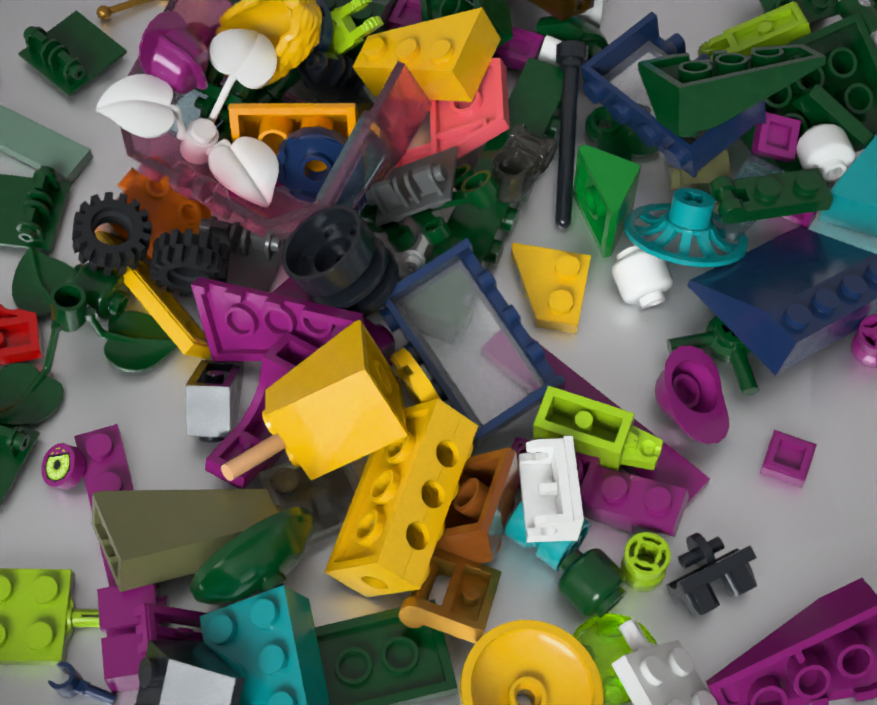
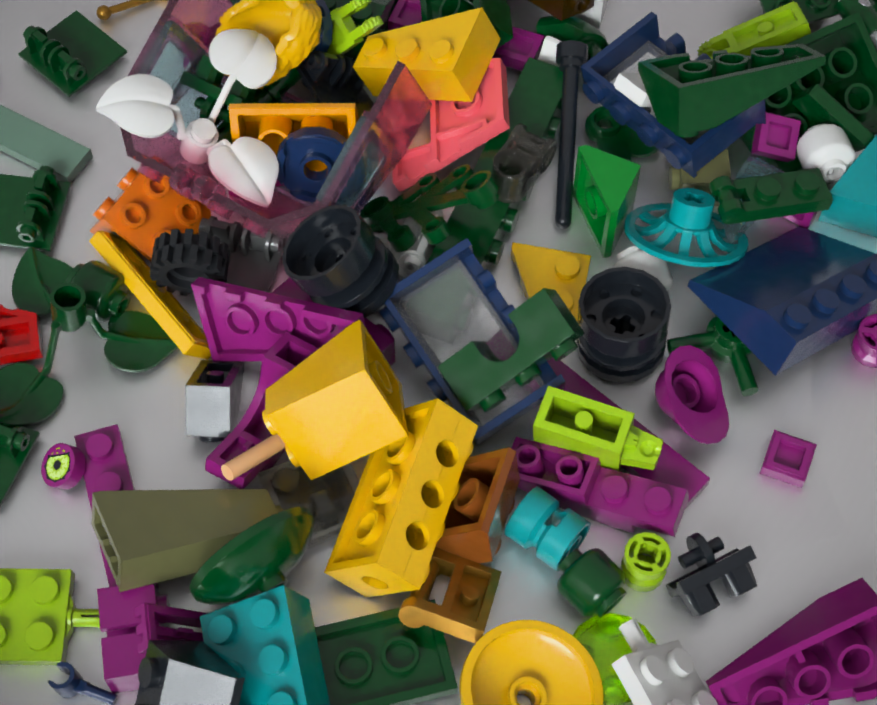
(115, 212): black tyre -> none
(173, 53): magenta piece -> none
(412, 377): yellow tile -> none
(414, 187): dark grey hinge -> none
(544, 332): none -> dark green arch
(550, 490): white hinge -> none
(623, 324): none -> black wheel
(633, 88): none -> white tile

